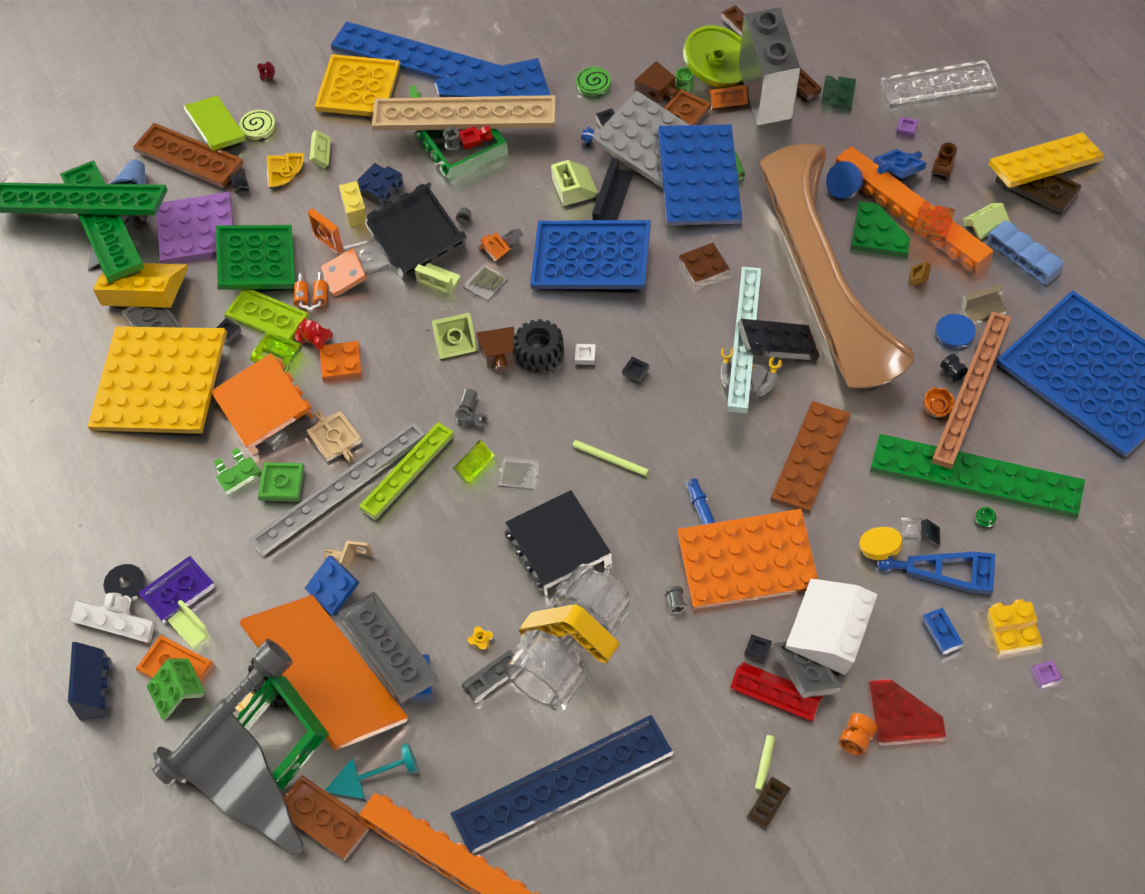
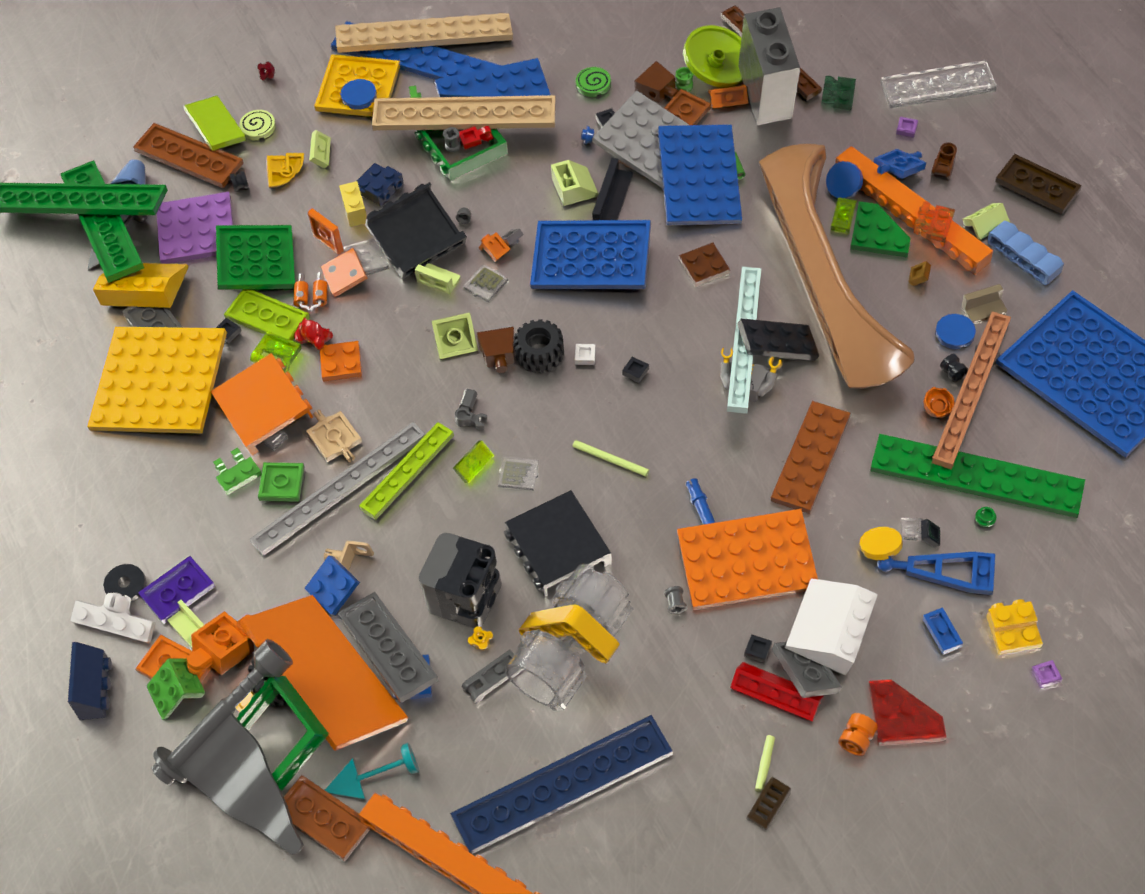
(211, 641): none -> orange brick
(358, 93): none -> blue tile
(423, 32): none -> tan plate
(460, 580): none -> black piece
(843, 215): none -> clear neon green plate
(1046, 159): yellow plate -> none

